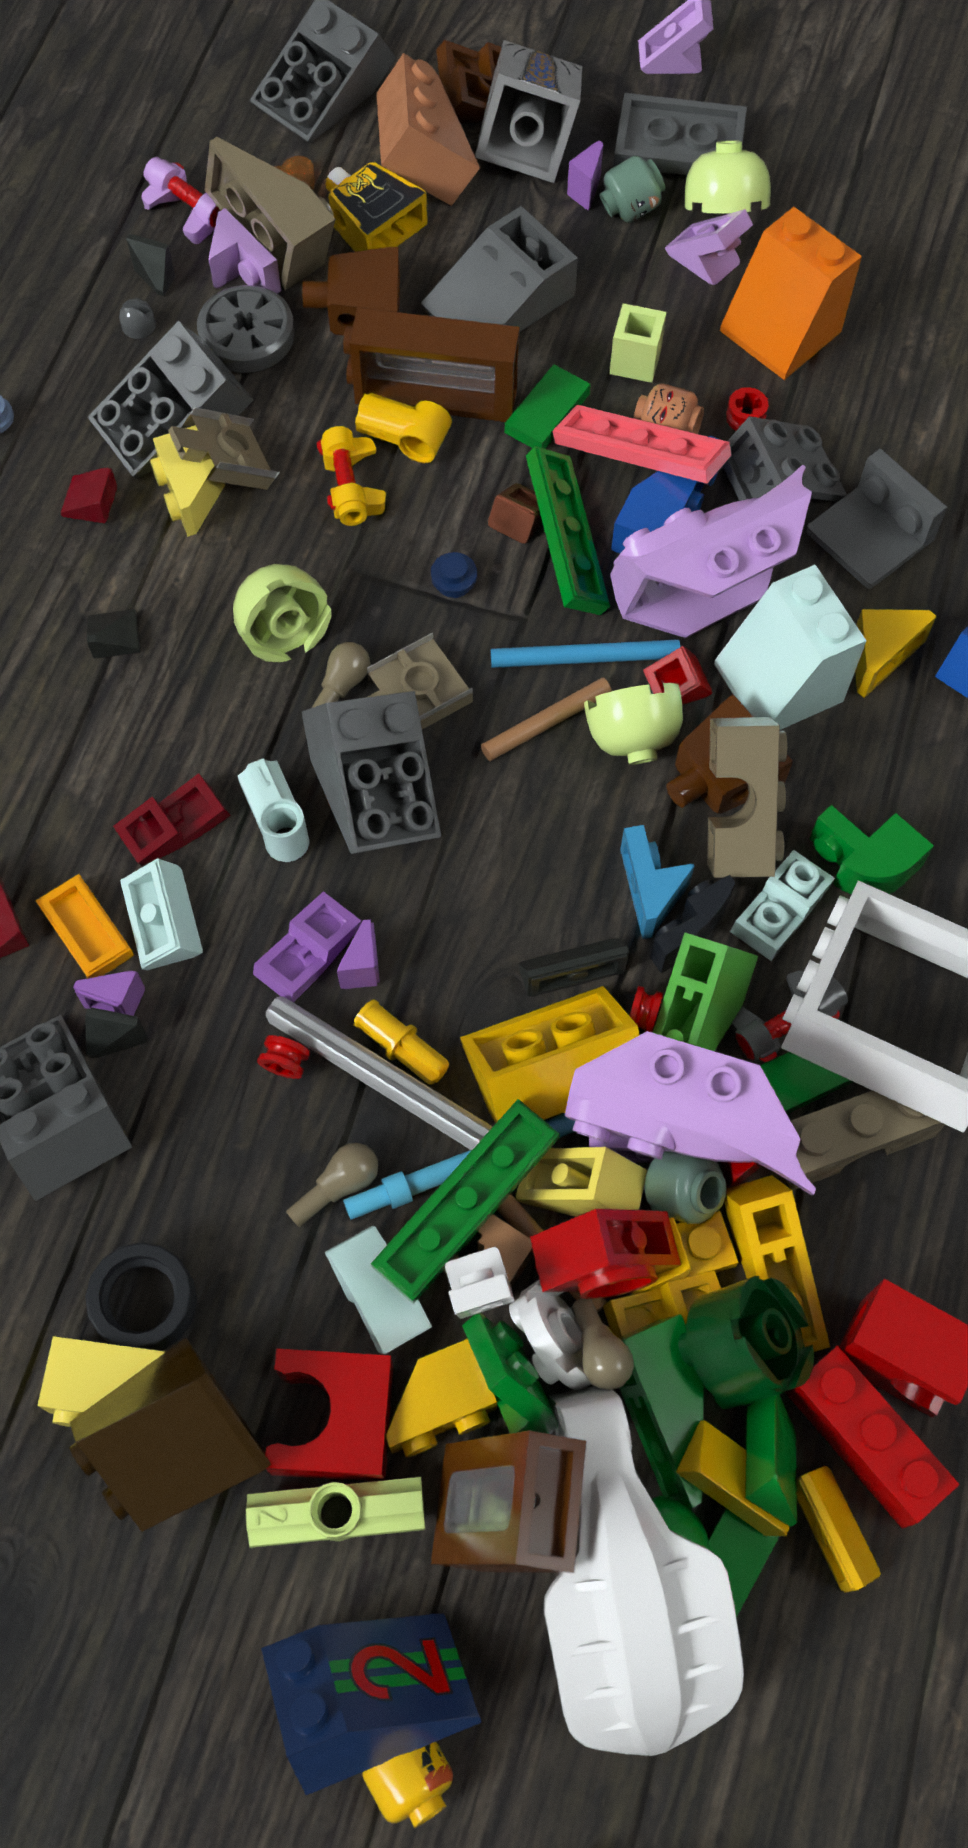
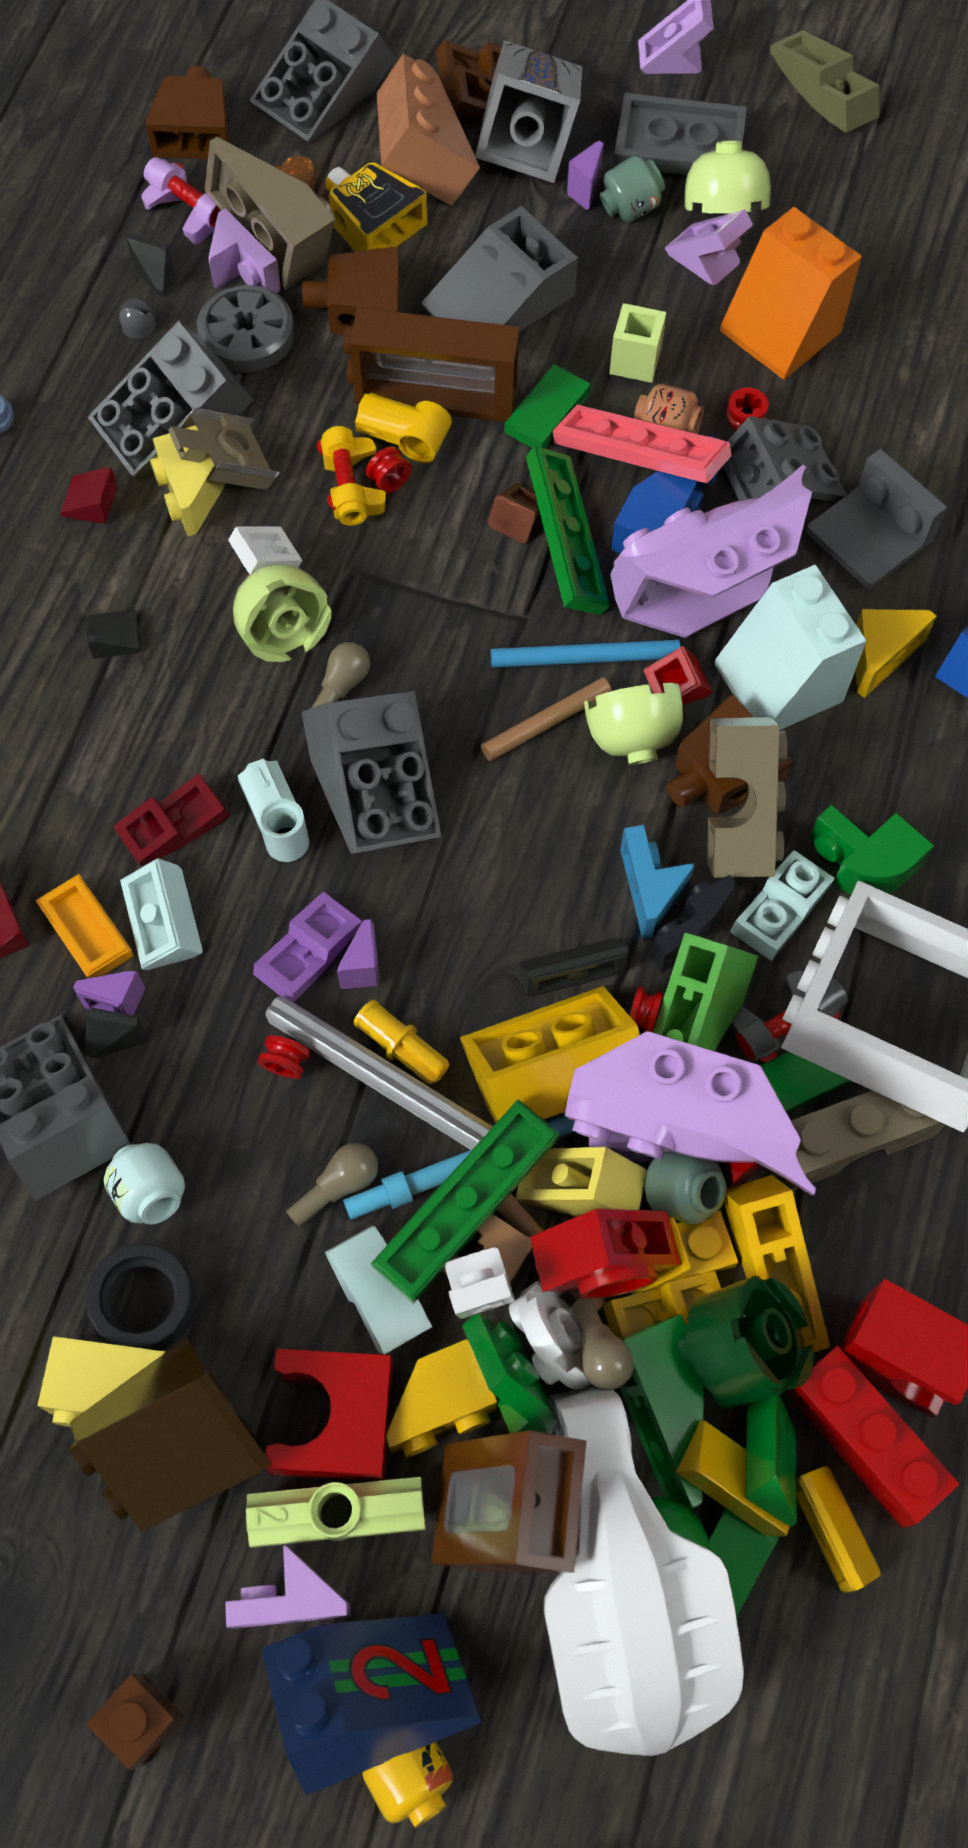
(135, 1721): none -> reddish brown brick
(144, 1183): none -> light aqua head
(187, 115): none -> reddish brown torso
(263, 547): none -> white bracket
(305, 1599): none -> lavender slope
(389, 470): none -> red bush
(426, 671): dark tan piece -> none
(453, 574): dark blue plate -> none
(827, 80): none -> olive slope

